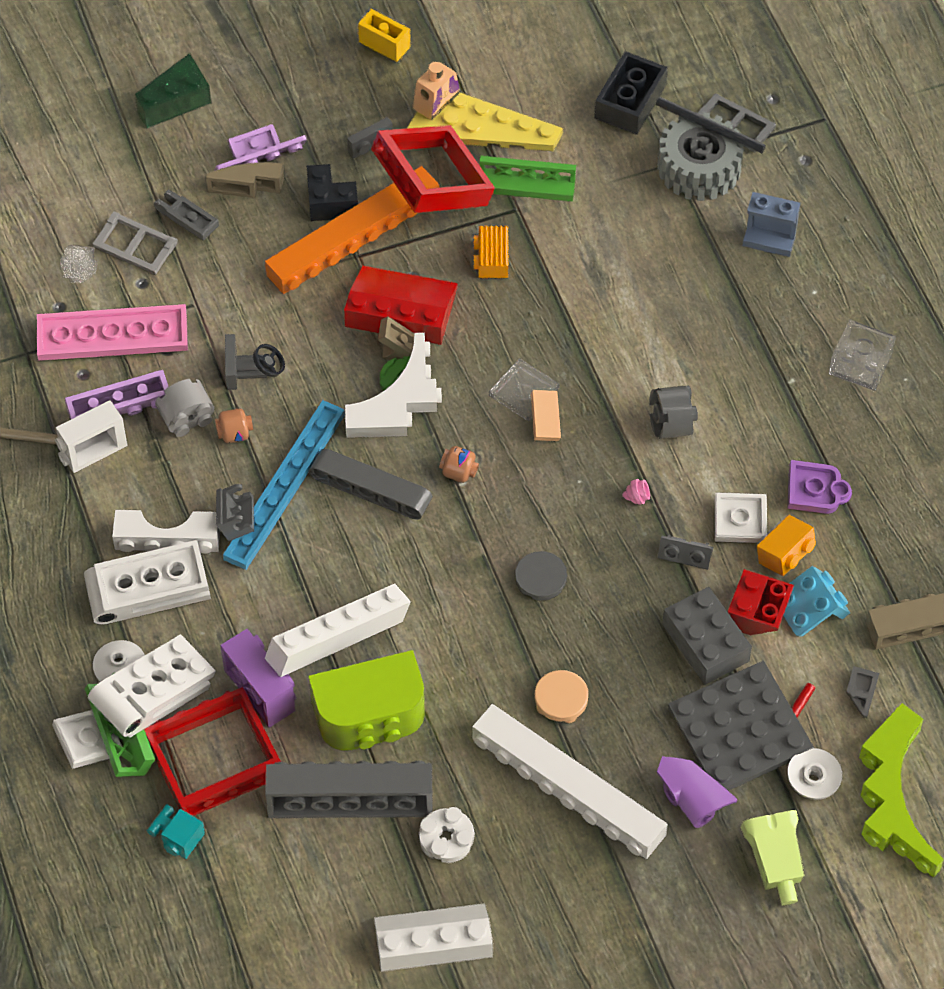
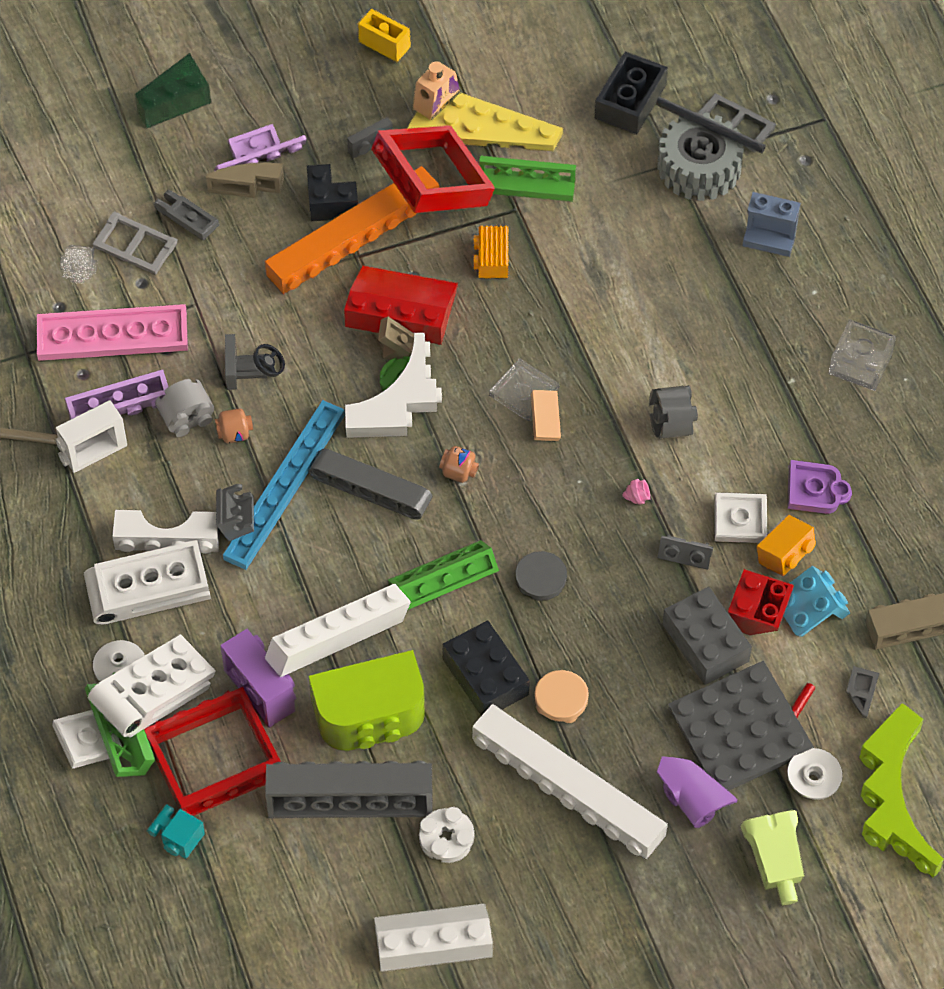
(446, 573): none -> bright green fence
(485, 668): none -> black brick

